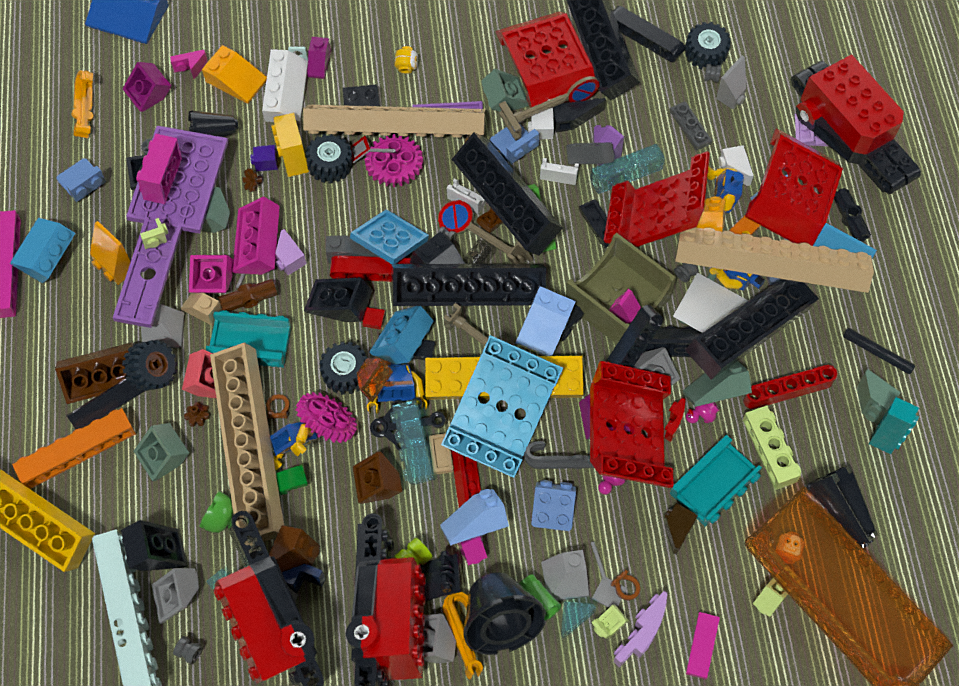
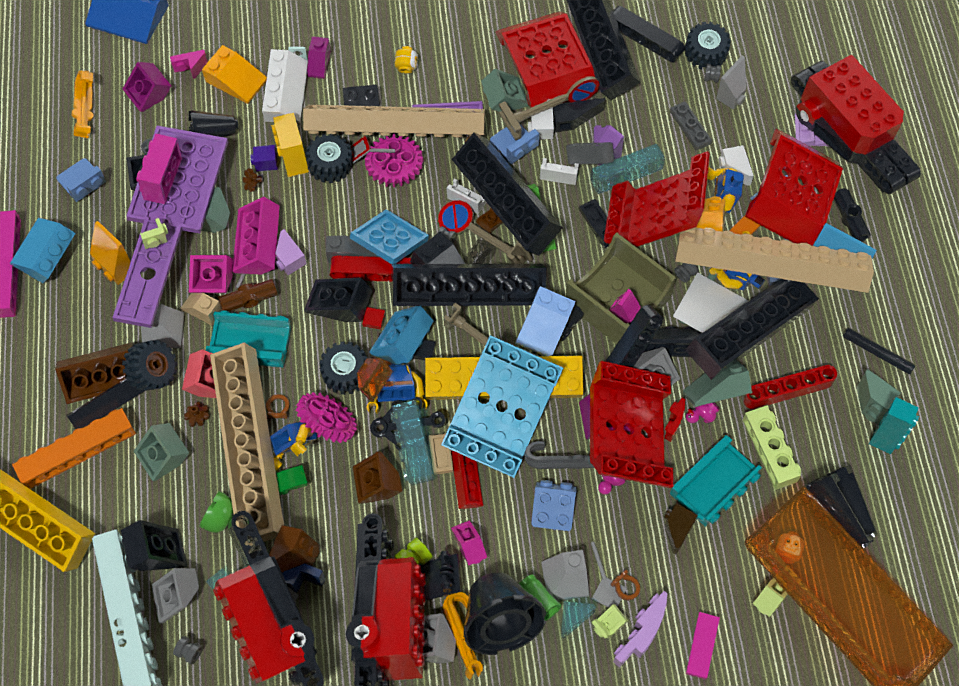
(476, 517): light blue slope -> none

